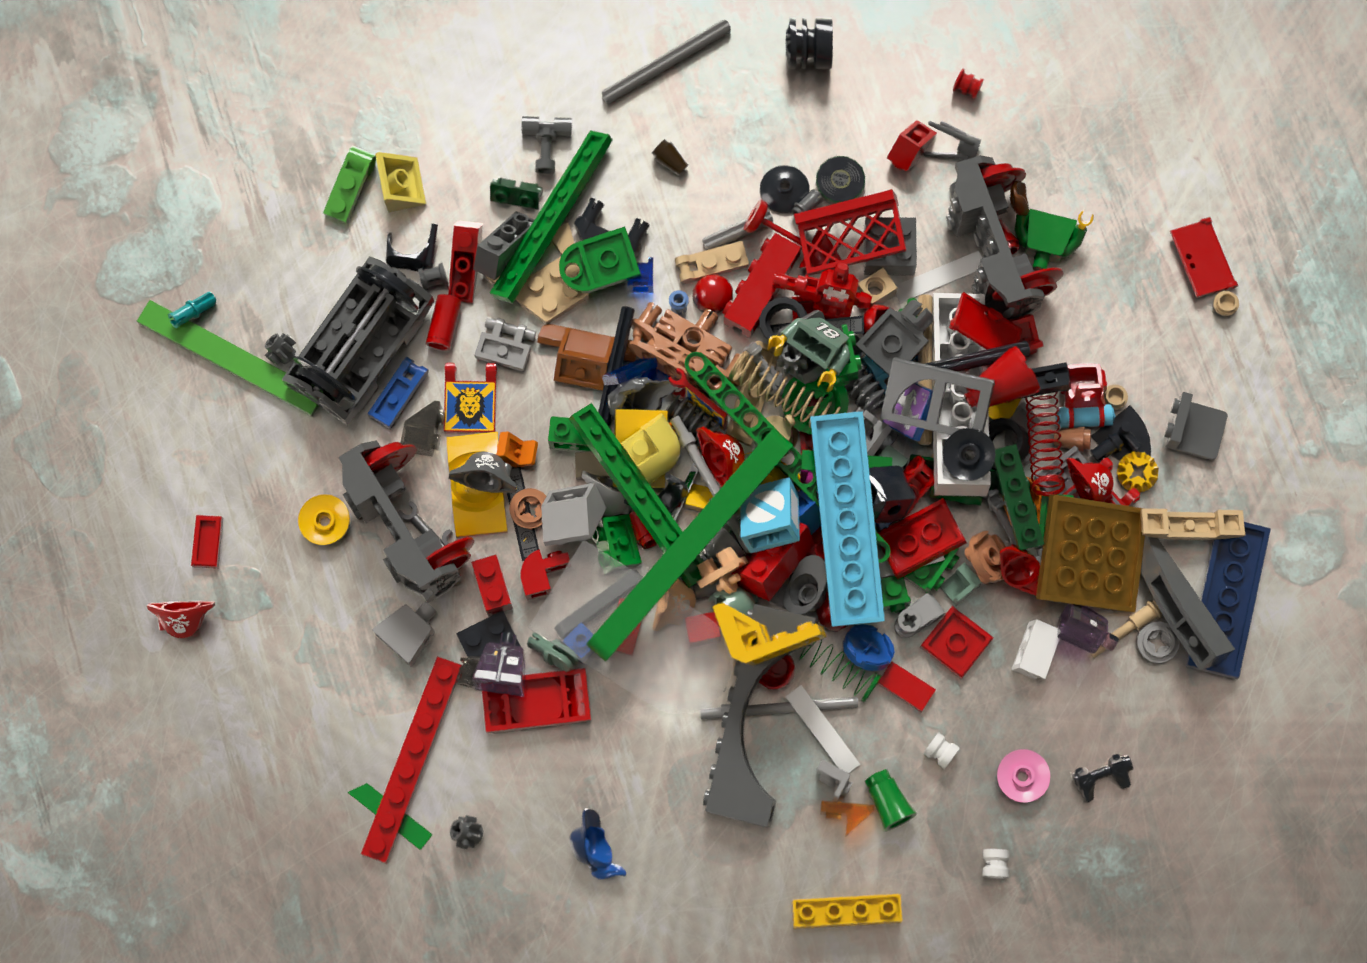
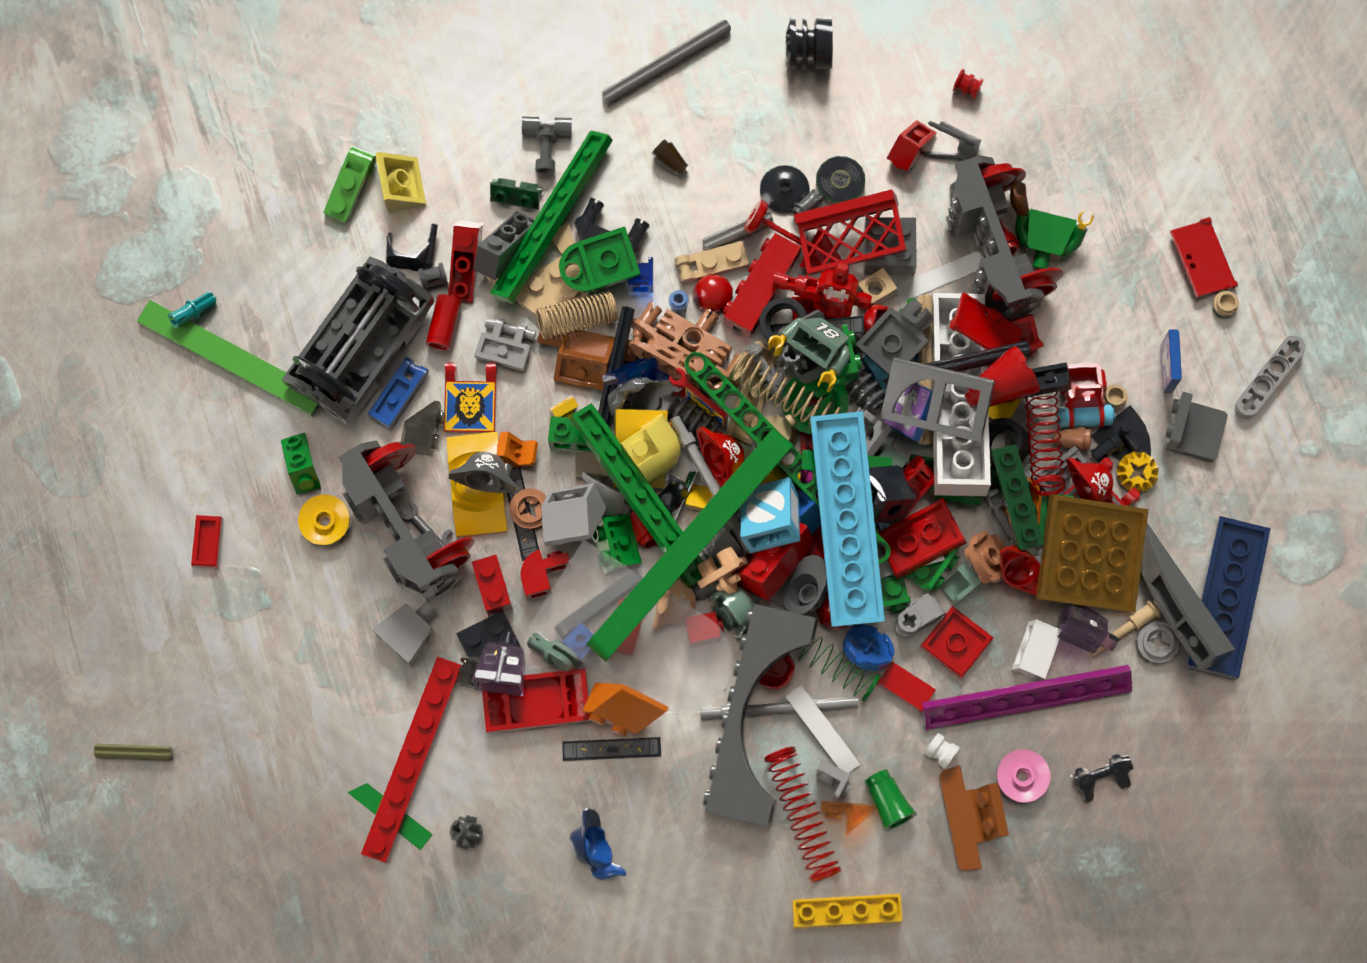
(133, 752): none -> olive axle
(180, 618): red hat -> none
(280, 348): dark grey gear -> none
(300, 463): none -> green bracket
(564, 408): none -> yellow tile
(607, 306): none -> tan piece
(611, 748): none -> sticker
(622, 708): none -> orange slope
(741, 631): yellow bracket -> none
(778, 757): none -> red piece
(955, 450): black dish -> none
(972, 815): none -> dark orange plate
(996, 863): white wheel -> none
(1027, 697): none -> magenta plate
(1171, 361): none -> blue tile
(1192, 525): tan slope -> none
(1267, 375): none -> light grey beam

